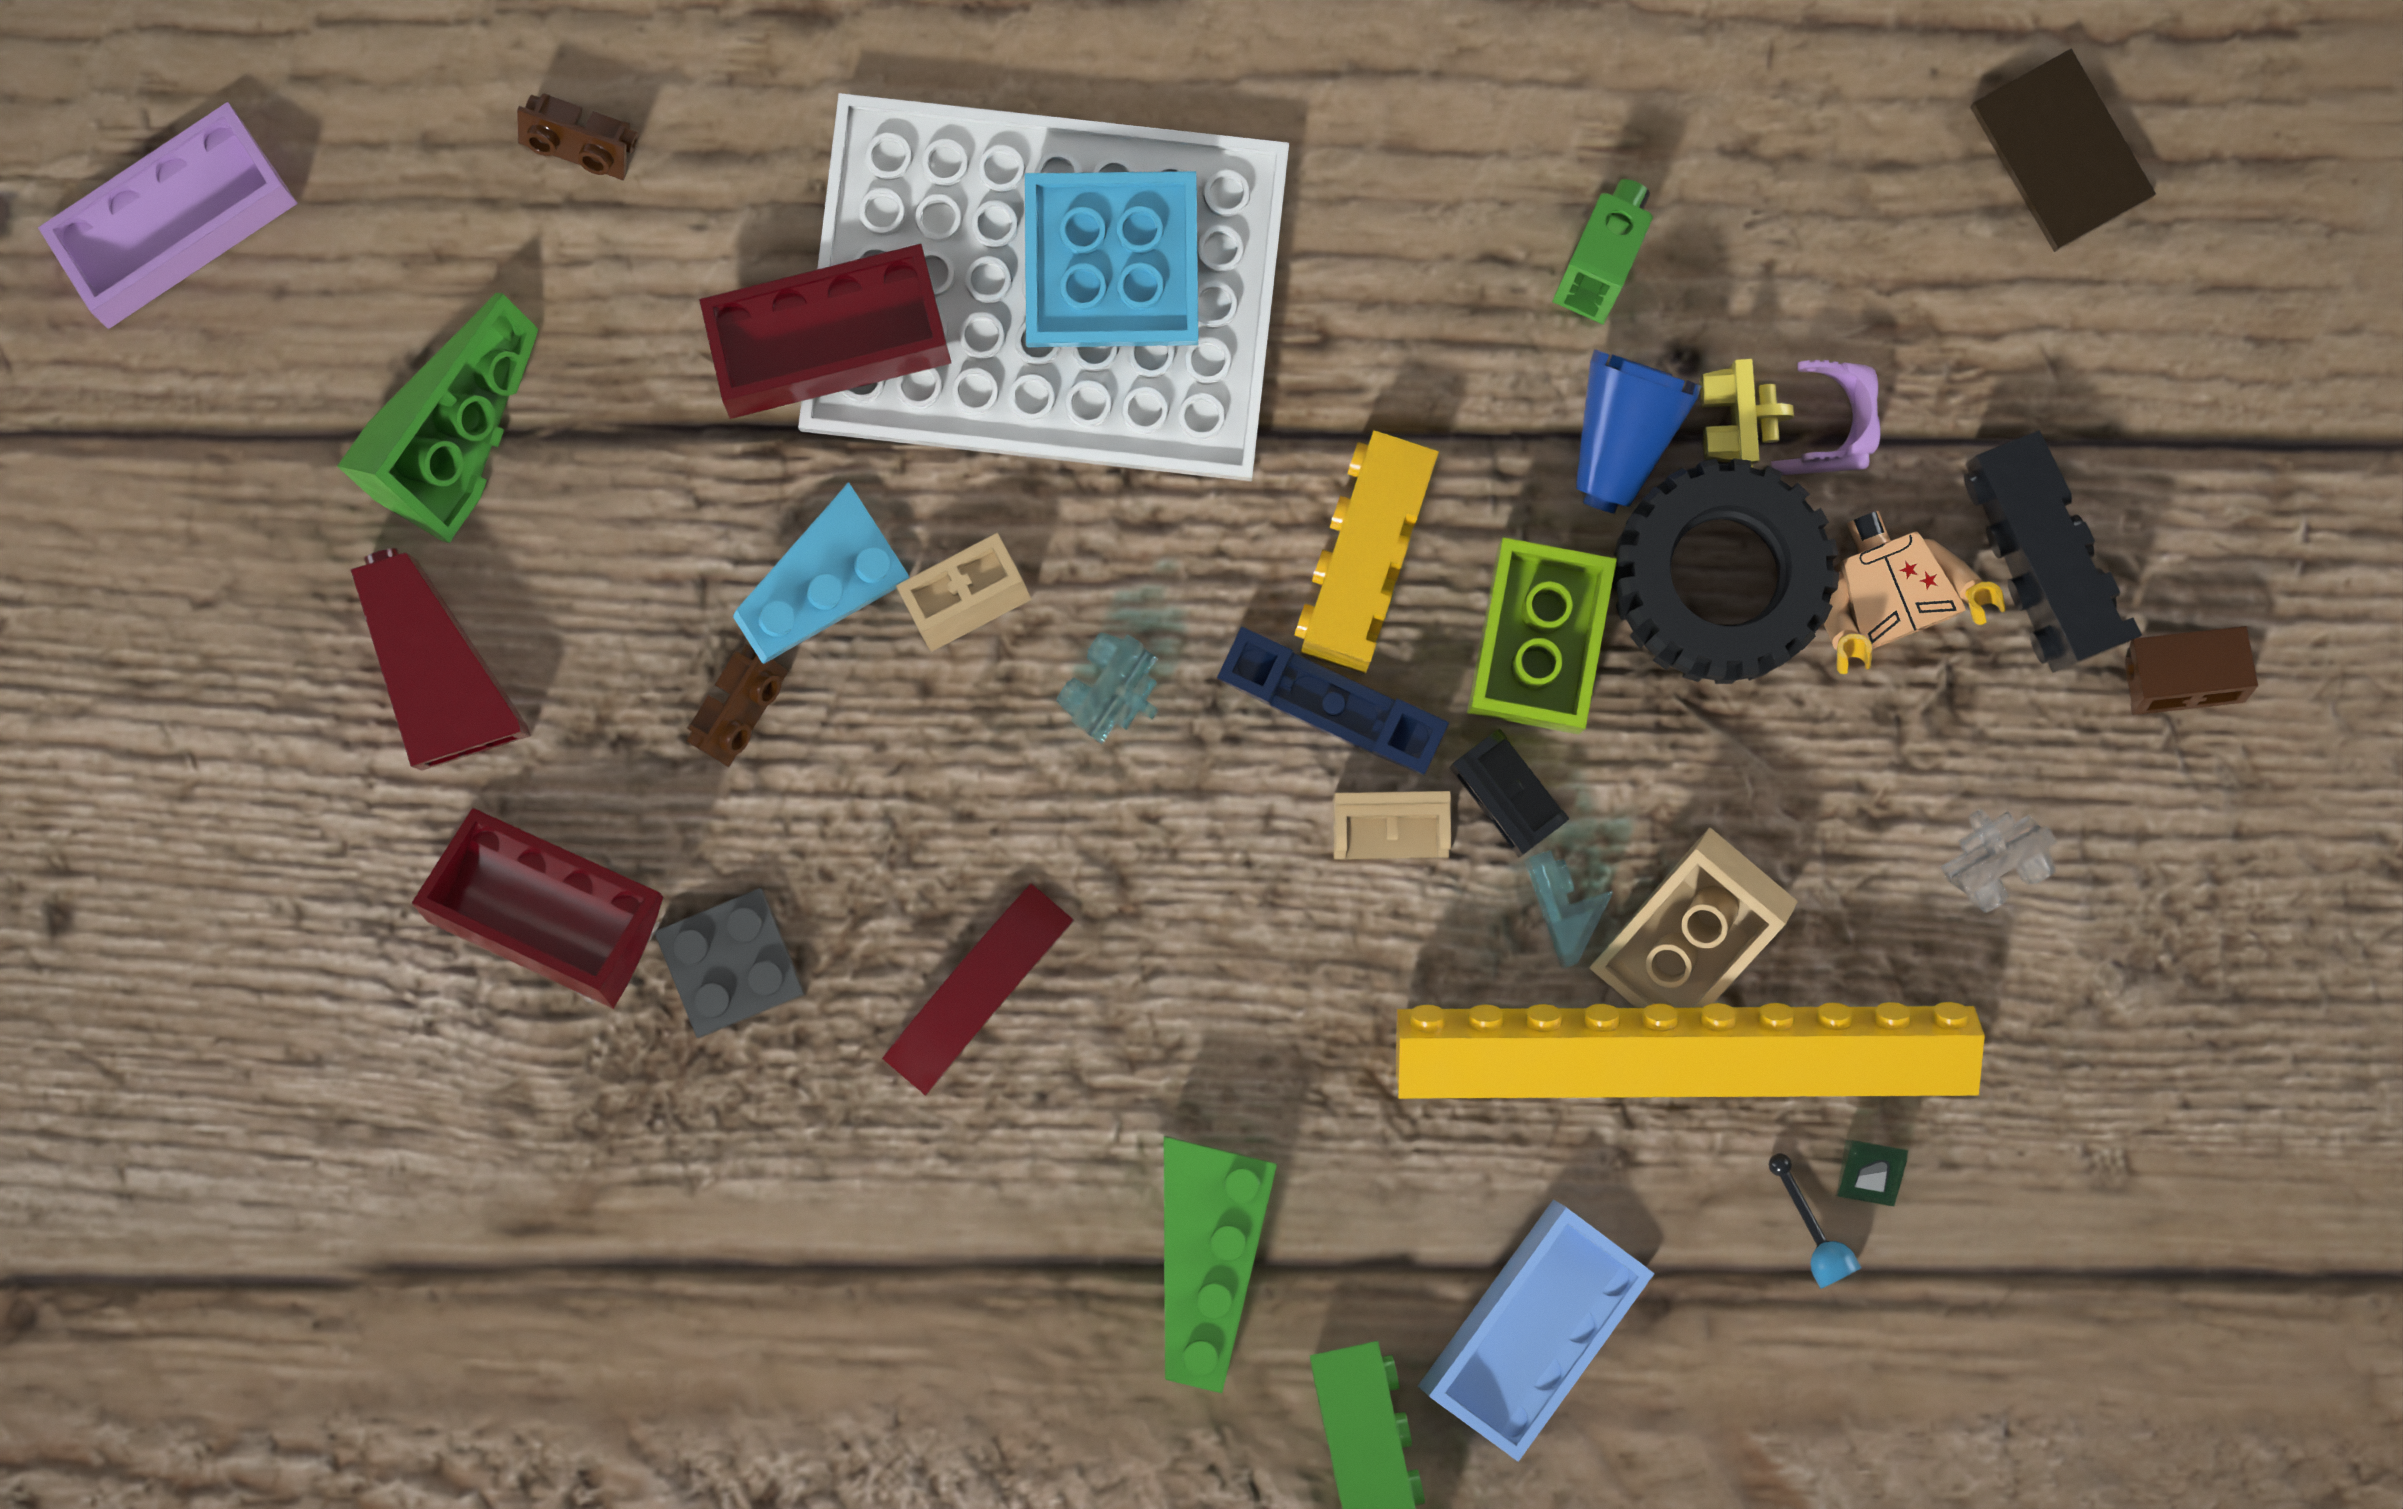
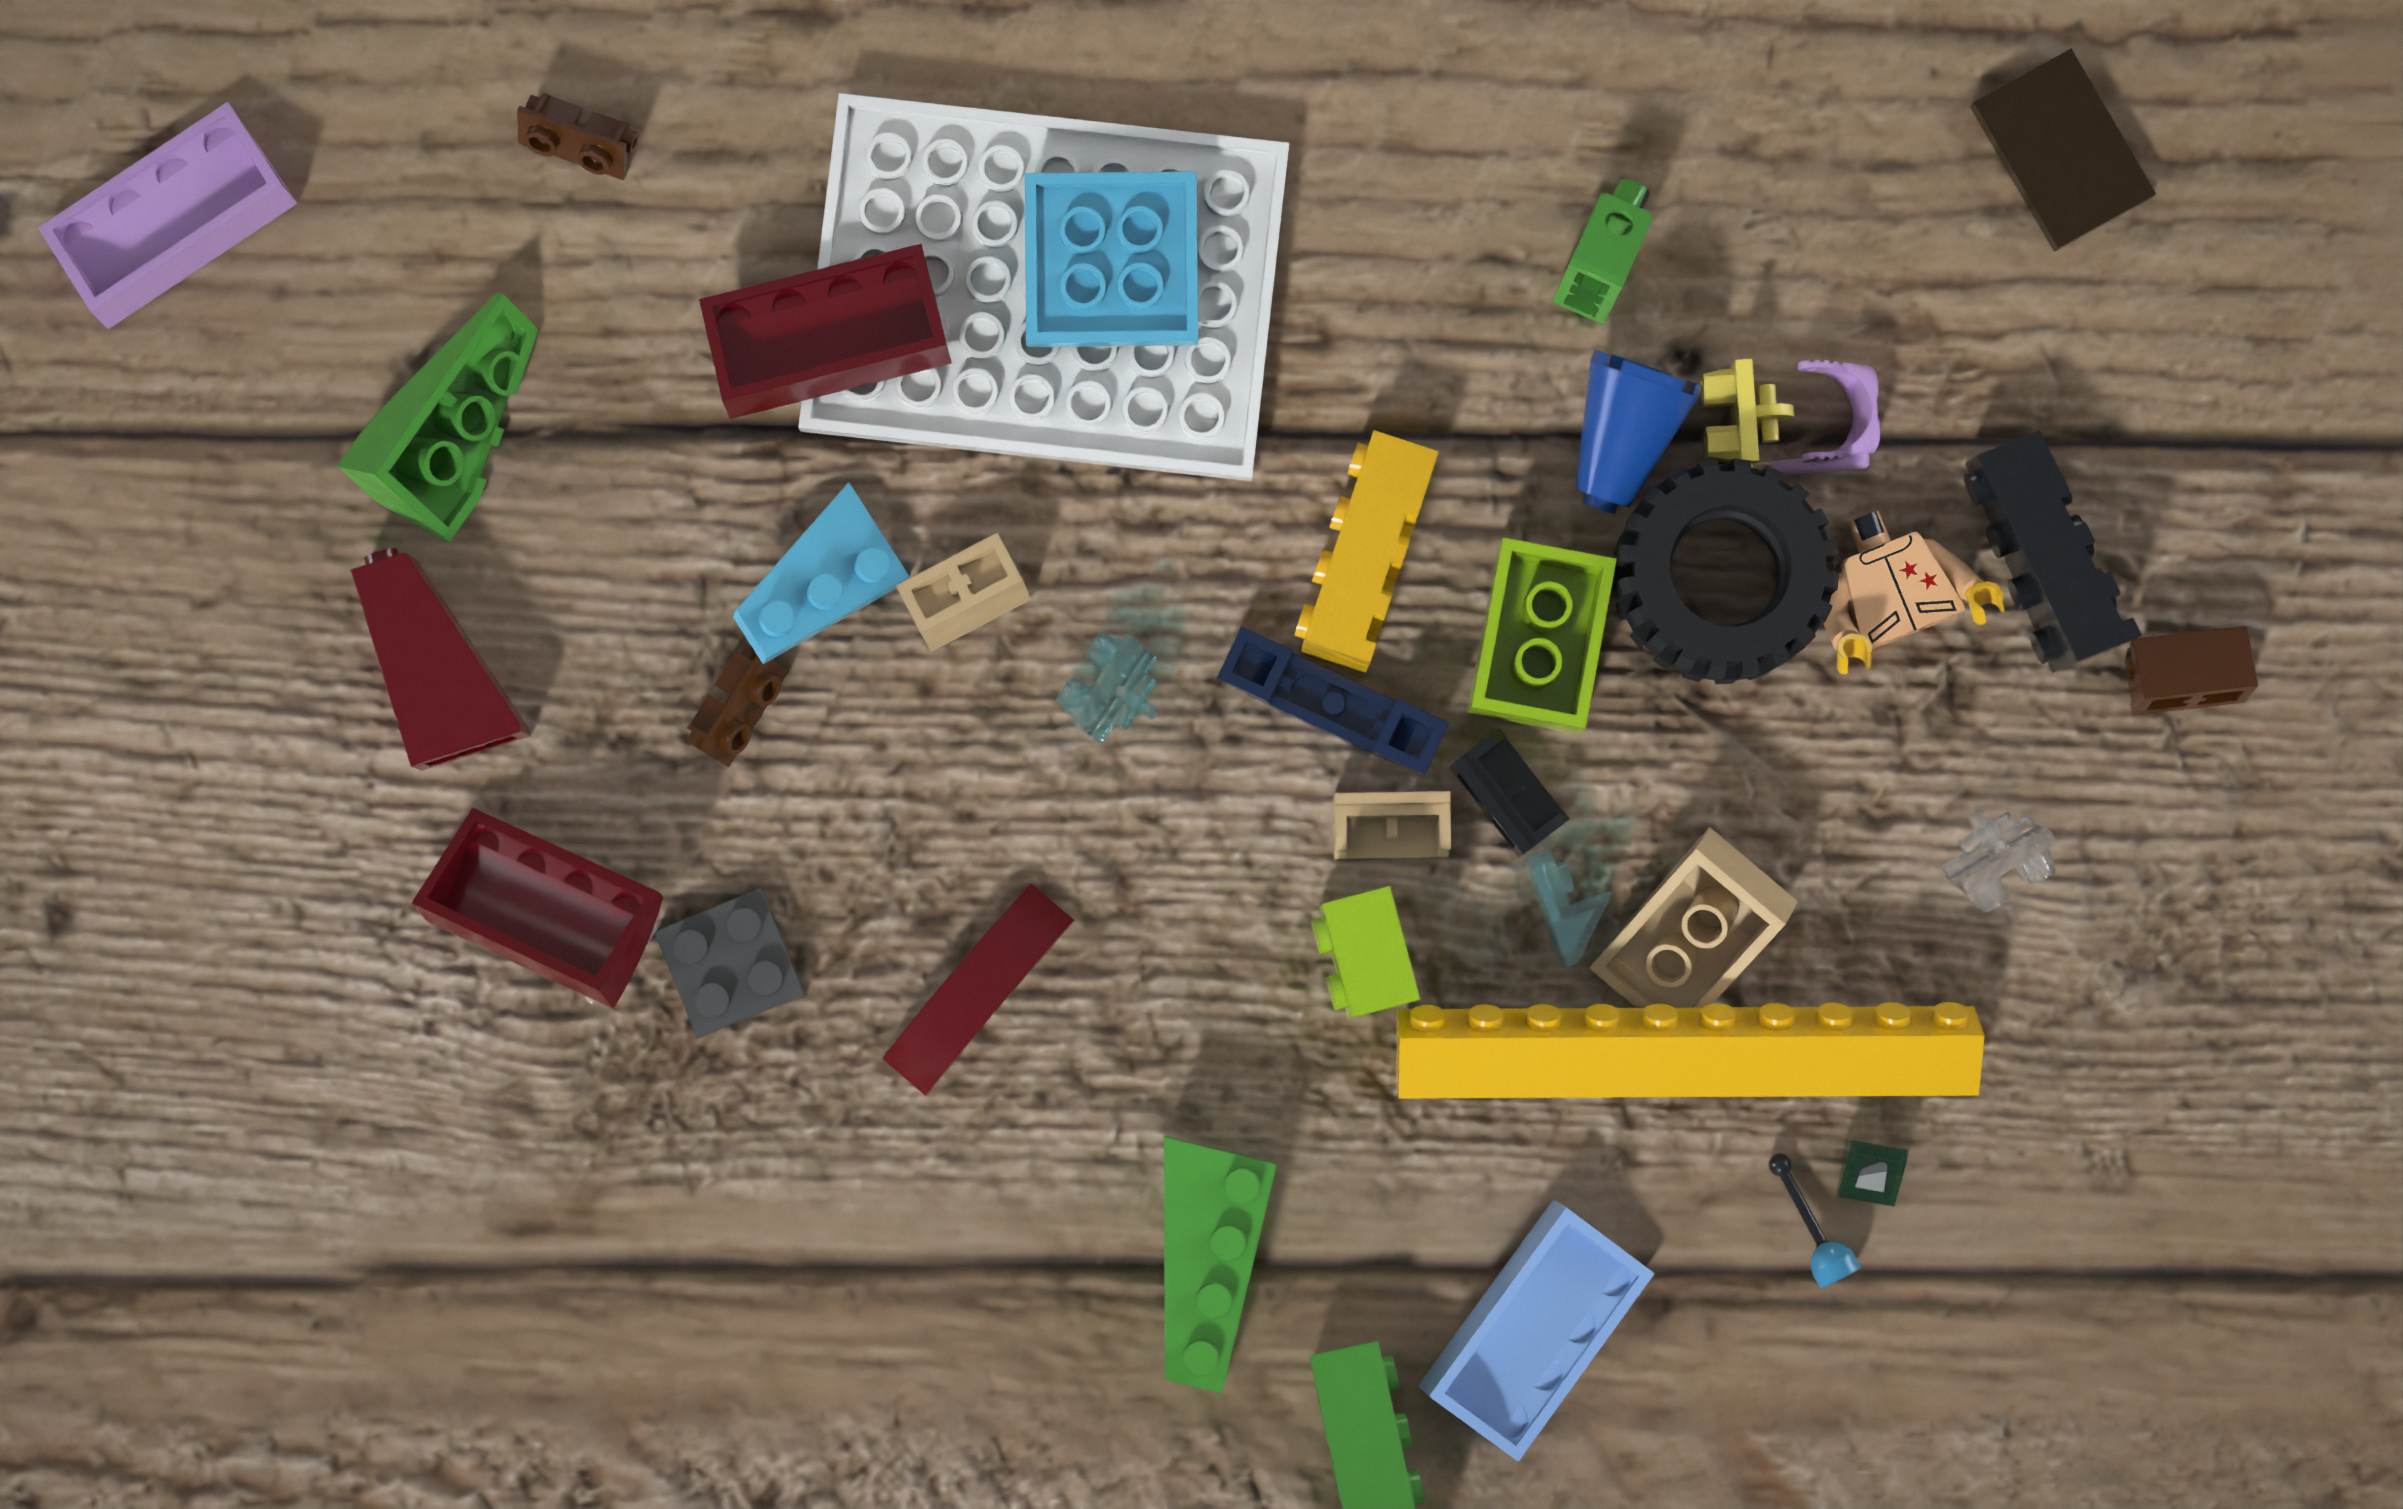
(1366, 953): none -> lime brick

